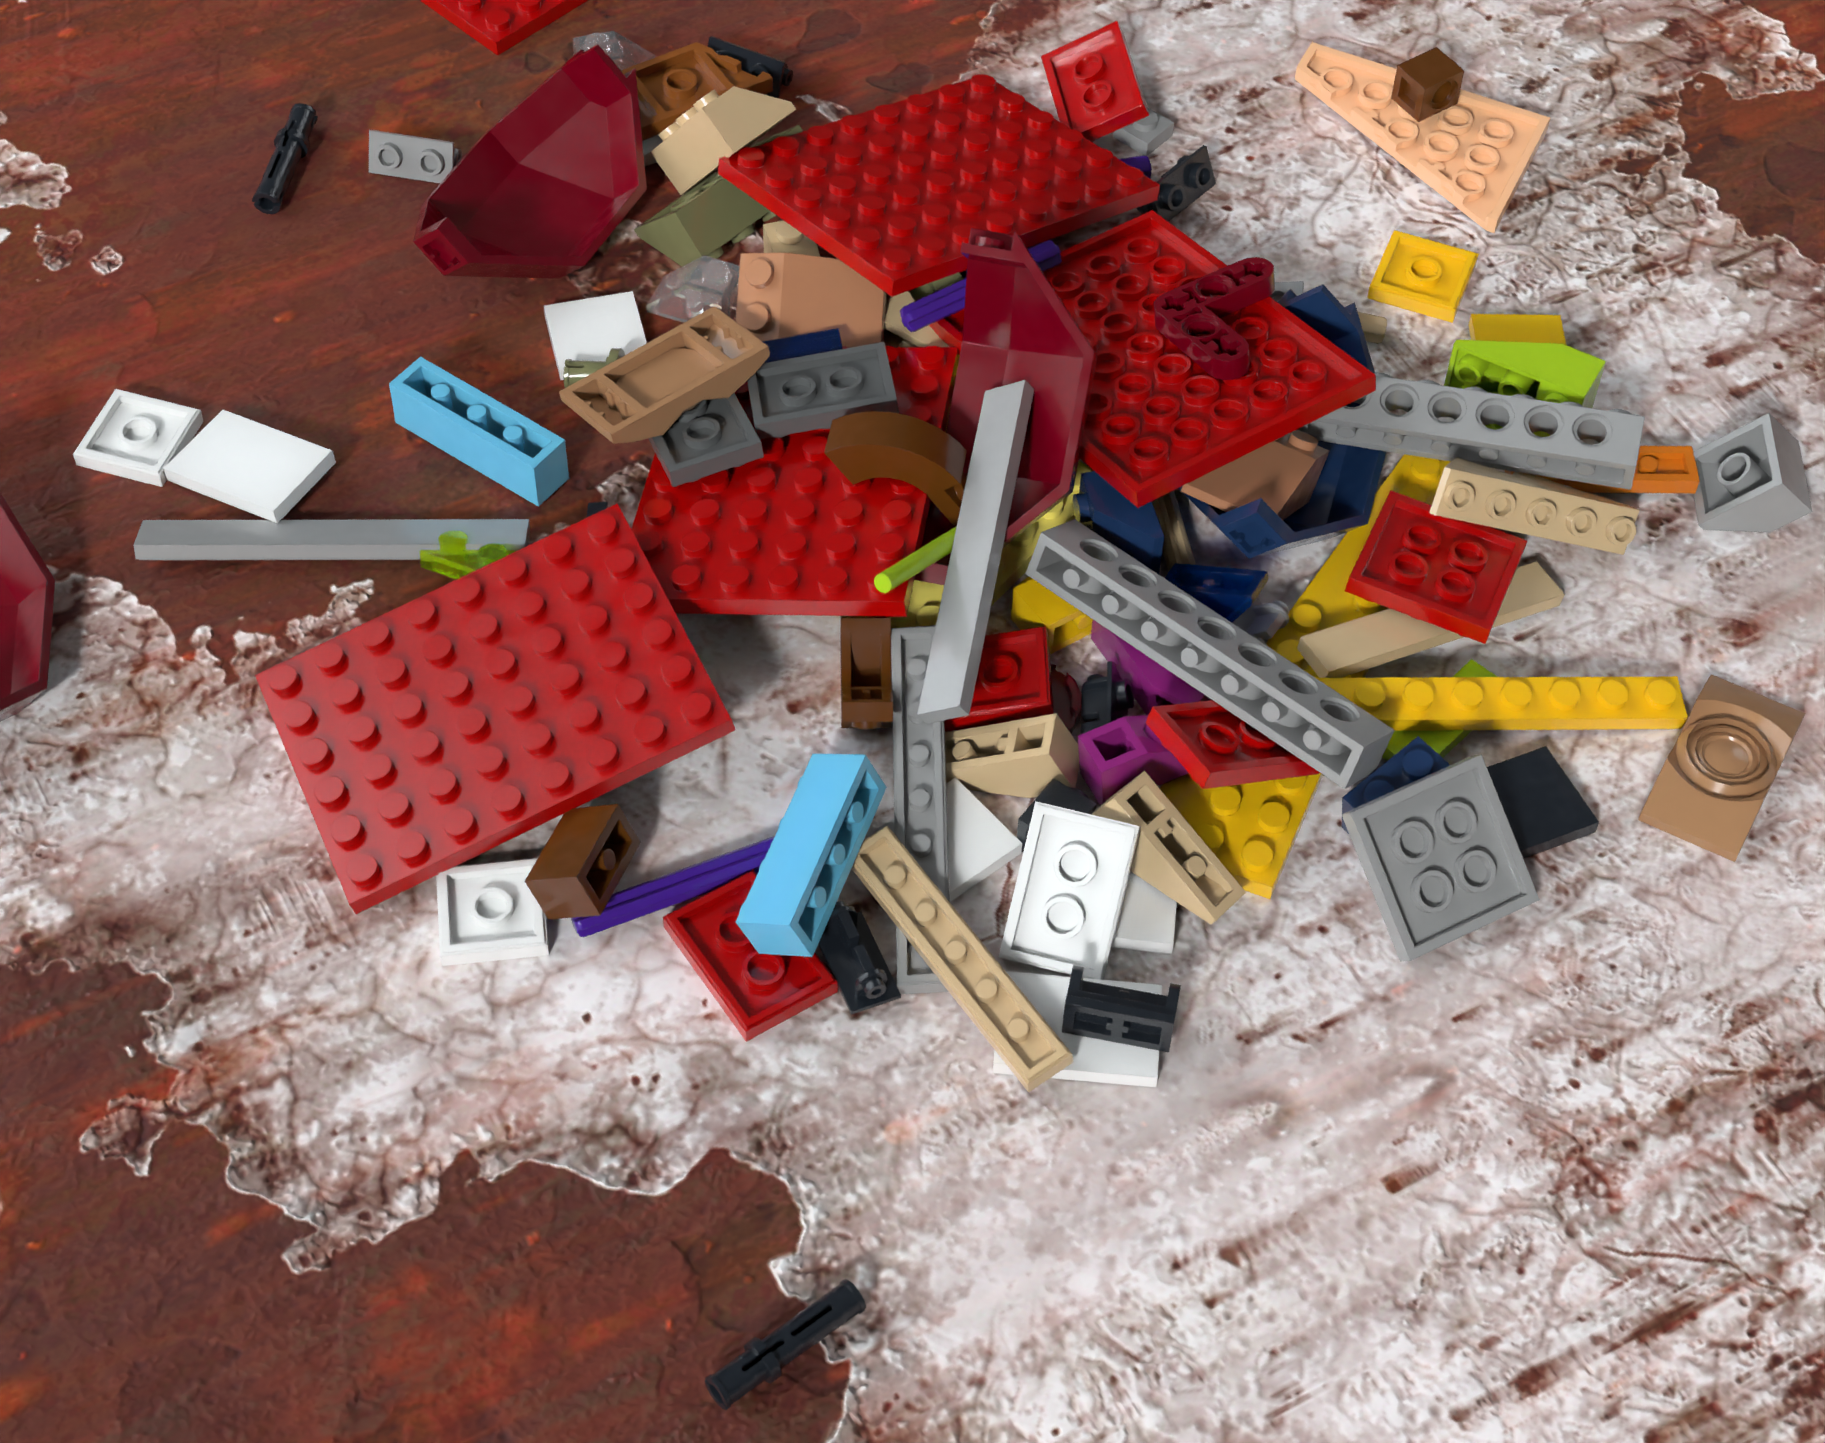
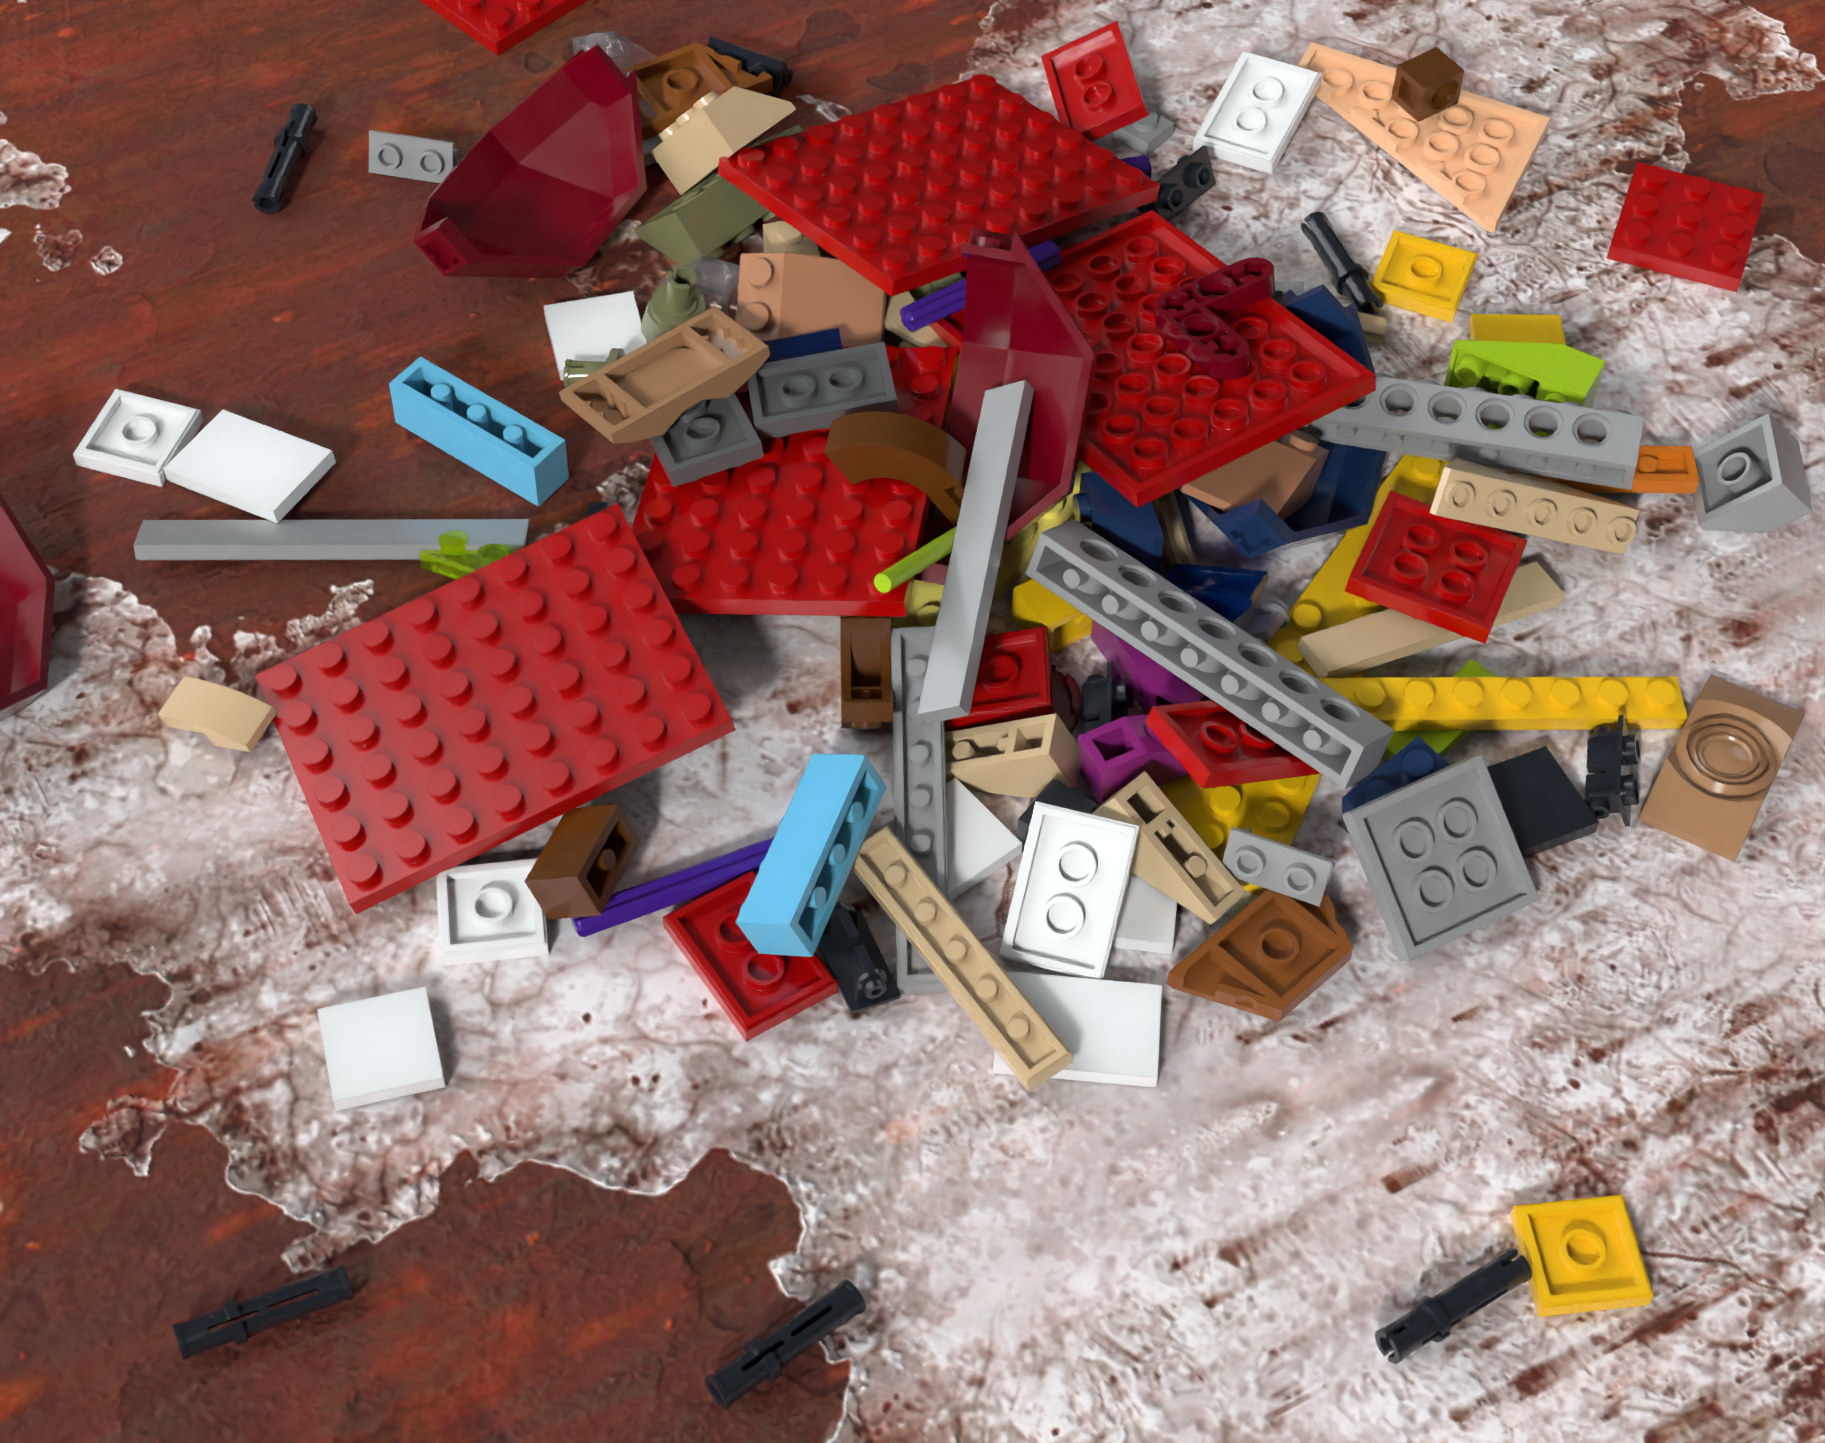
(194, 1335): none -> black pin
(219, 712): none -> tan slope
(380, 1048): none -> white tile
(672, 303): none -> olive piece
(1119, 1013): black hinge -> none
(1257, 112): none -> white tile
(1267, 956): none -> dark orange wing
(1277, 866): none -> light grey hinge
(1347, 275): none -> black pin
(1436, 1315): none -> black pin
(1581, 1255): none -> yellow tile
(1618, 787): none -> black hinge
(1686, 226): none -> red plate

